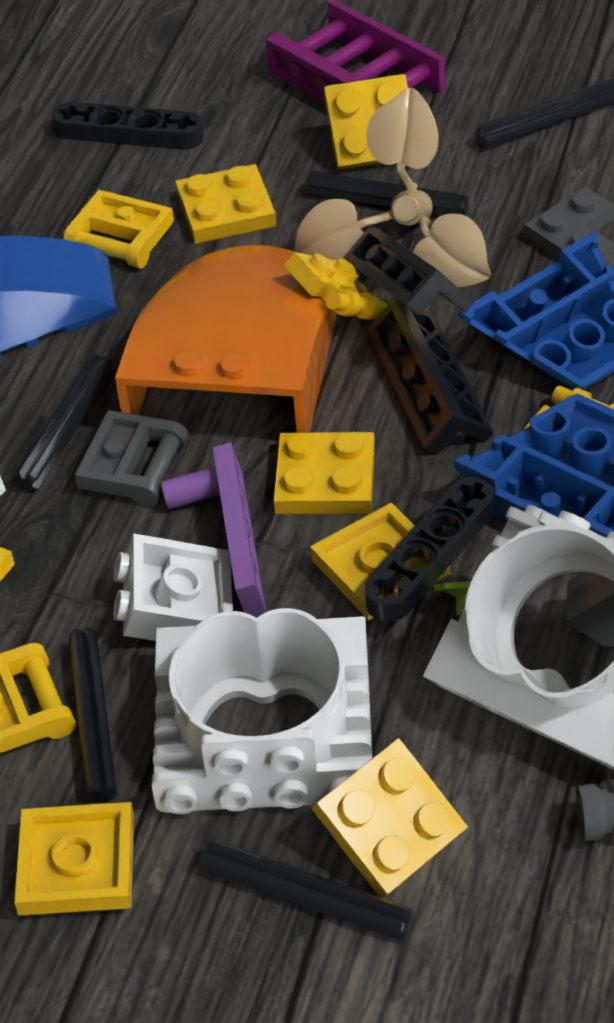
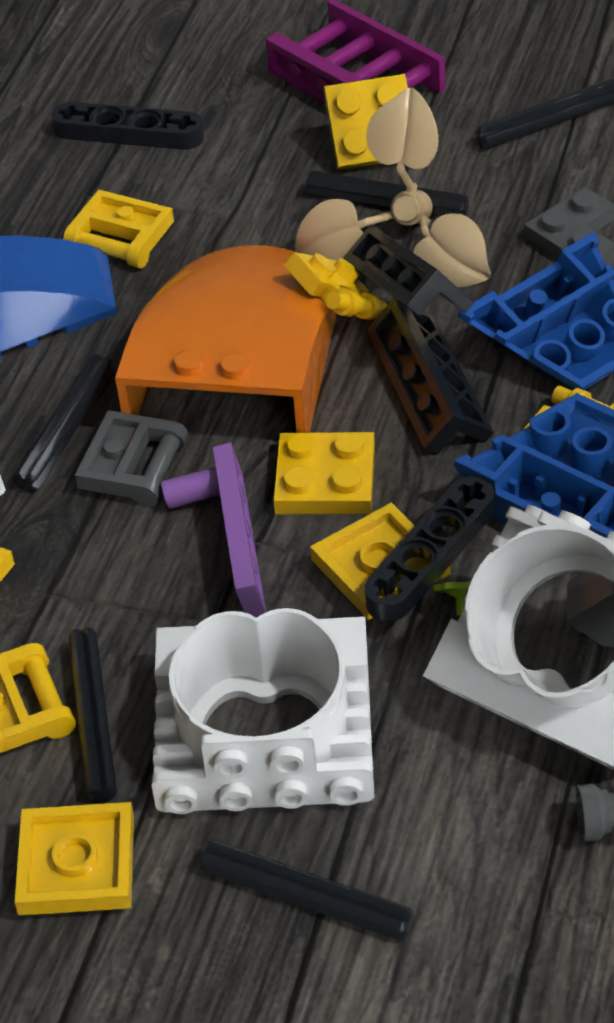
(169, 585): white plate -> none
(225, 203): yellow plate -> none
(389, 818): yellow plate -> none

